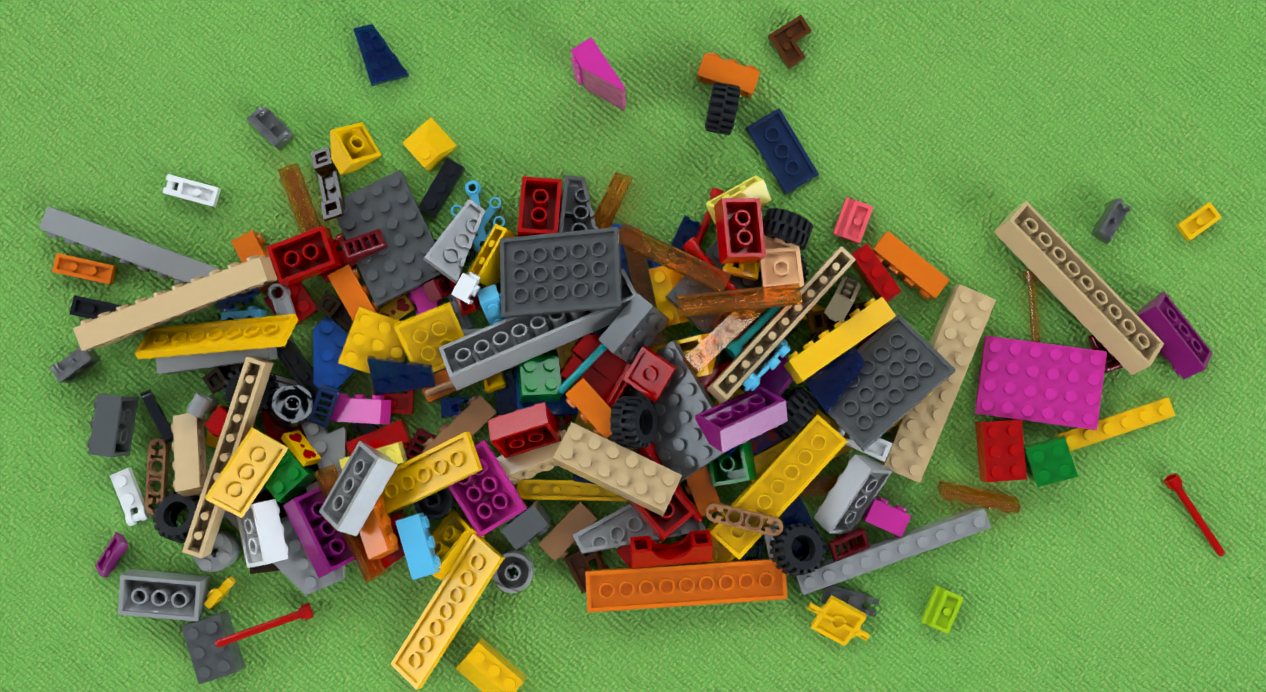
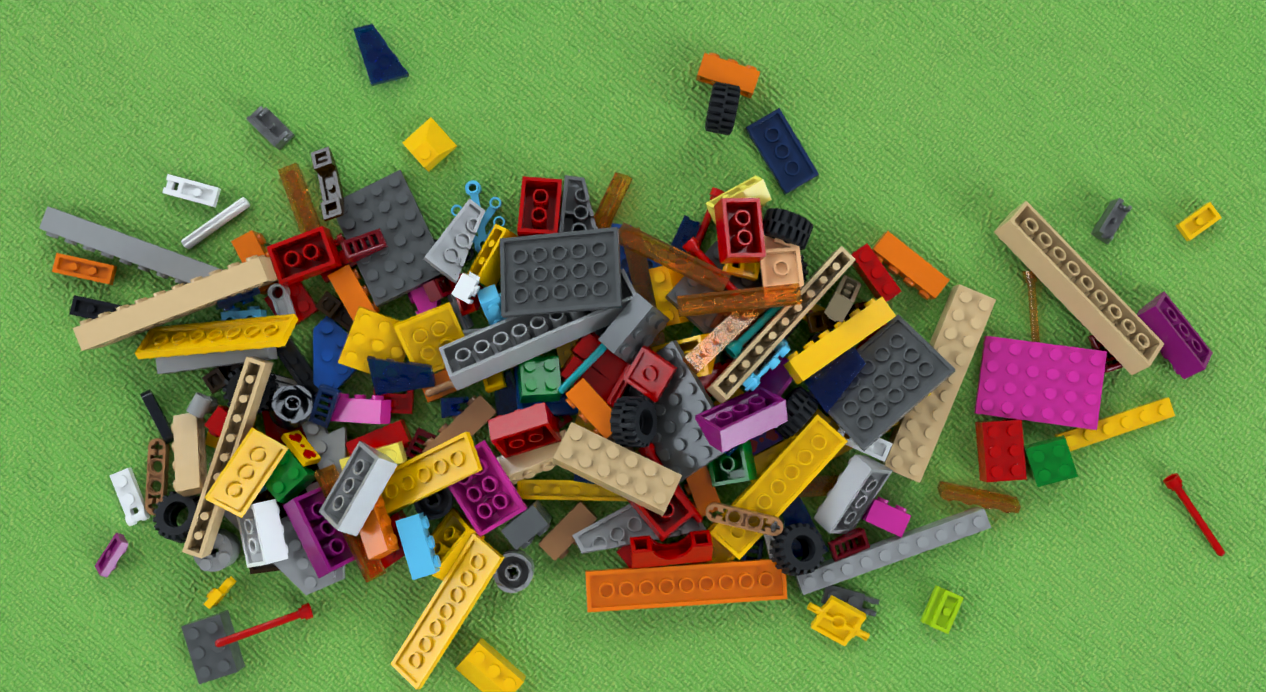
(74, 365): flat silver hinge -> none
(113, 425): dark grey brick -> none
(162, 595): light grey slope -> none
(215, 223): none -> white axle
(352, 148): yellow slope -> none
(364, 428): black tile -> none
(398, 308): yellow tile -> none
(441, 187): black plate -> none
(579, 563): reddish brown plate -> none
(596, 74): dark pink slope -> none
(785, 41): reddish brown plate -> none
(852, 220): coral plate -> none

